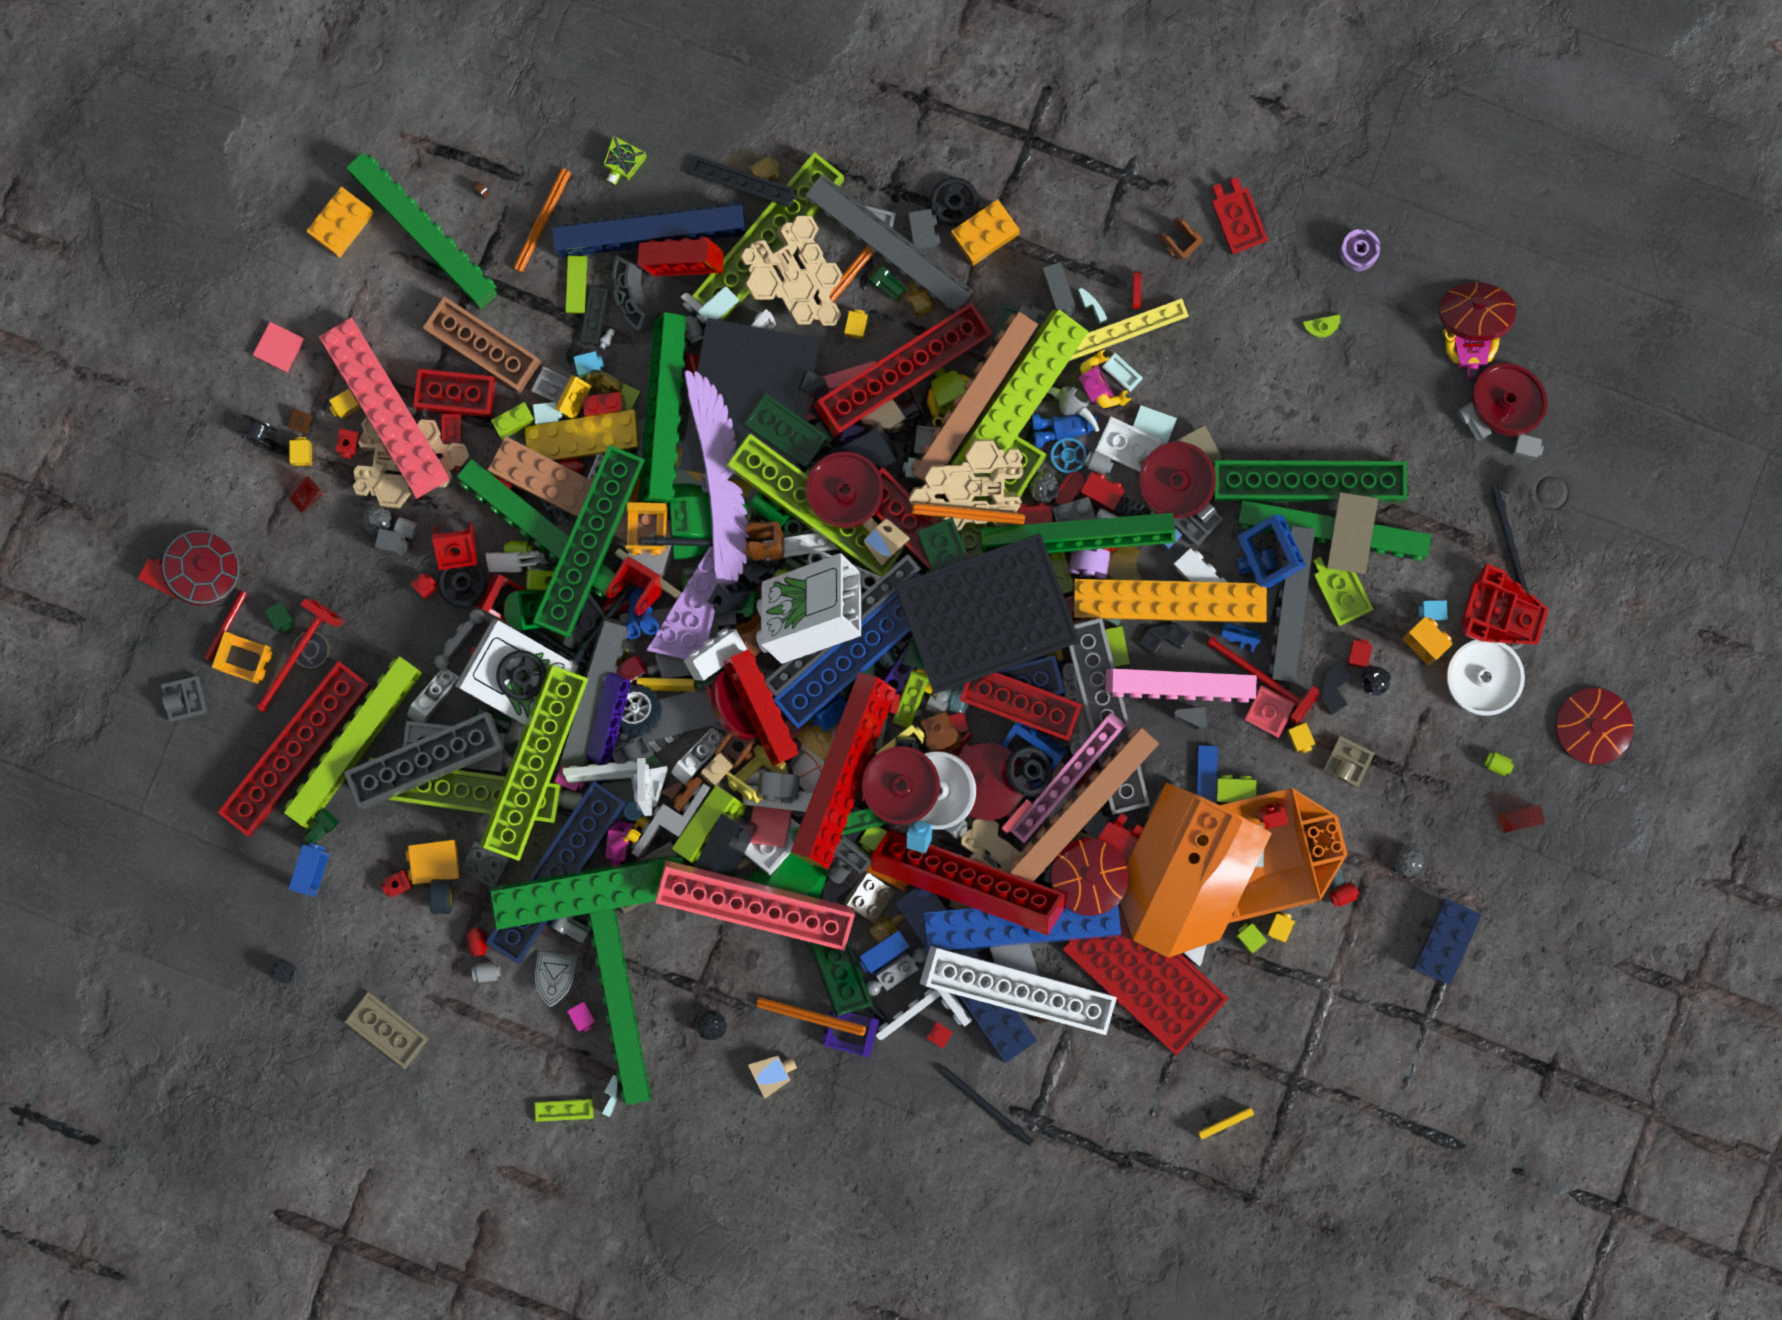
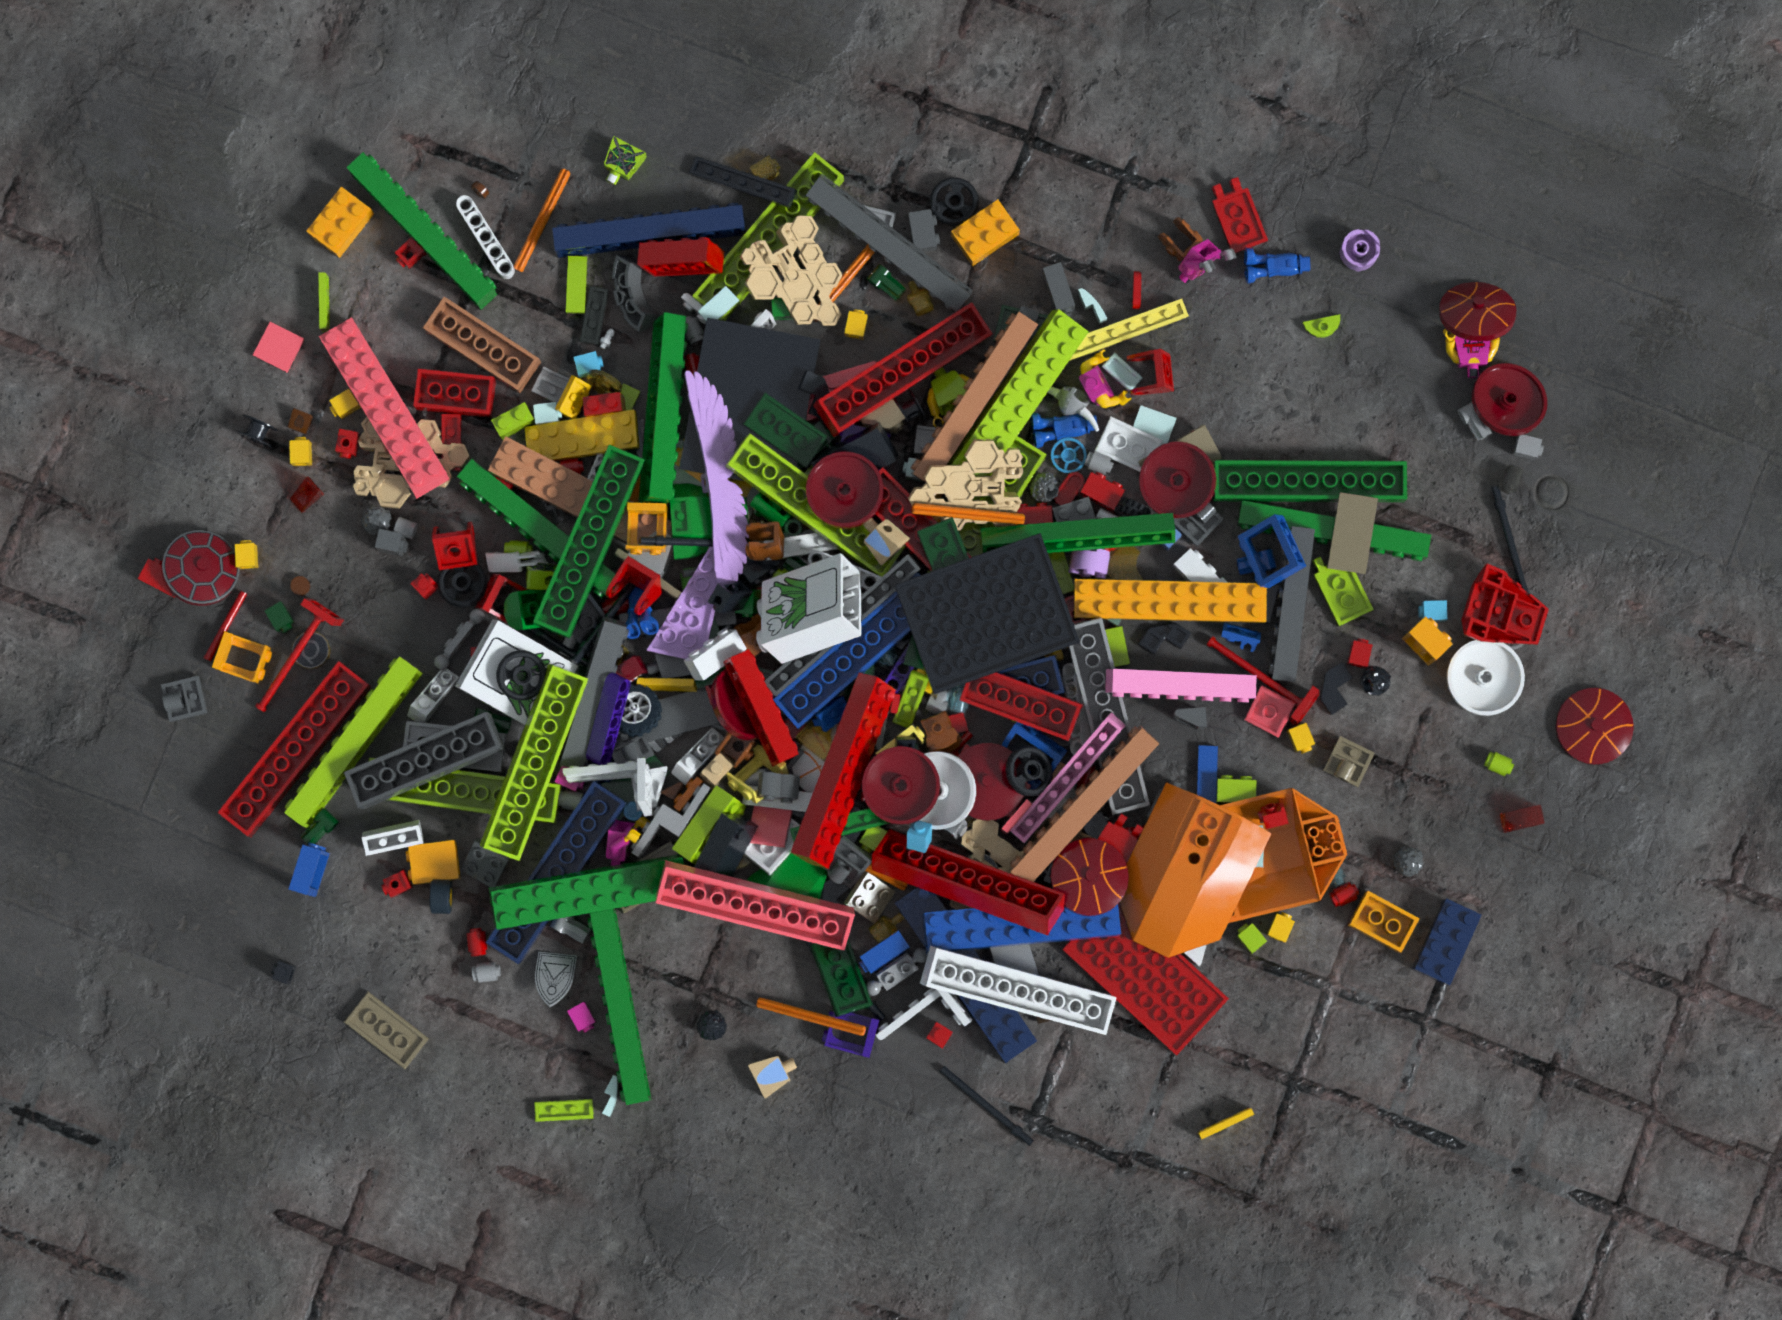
(246, 555): none -> yellow brick
(300, 585): none -> reddish brown tile
(324, 317): none -> lime tile
(392, 837): none -> white brick
(409, 246): none -> red brick
(480, 229): none -> white beam
(779, 310): none -> green brick
(1163, 372): none -> red hose
(1201, 260): none -> dark pink torso
(1275, 264): none -> blue piece
(1383, 921): none -> light orange brick

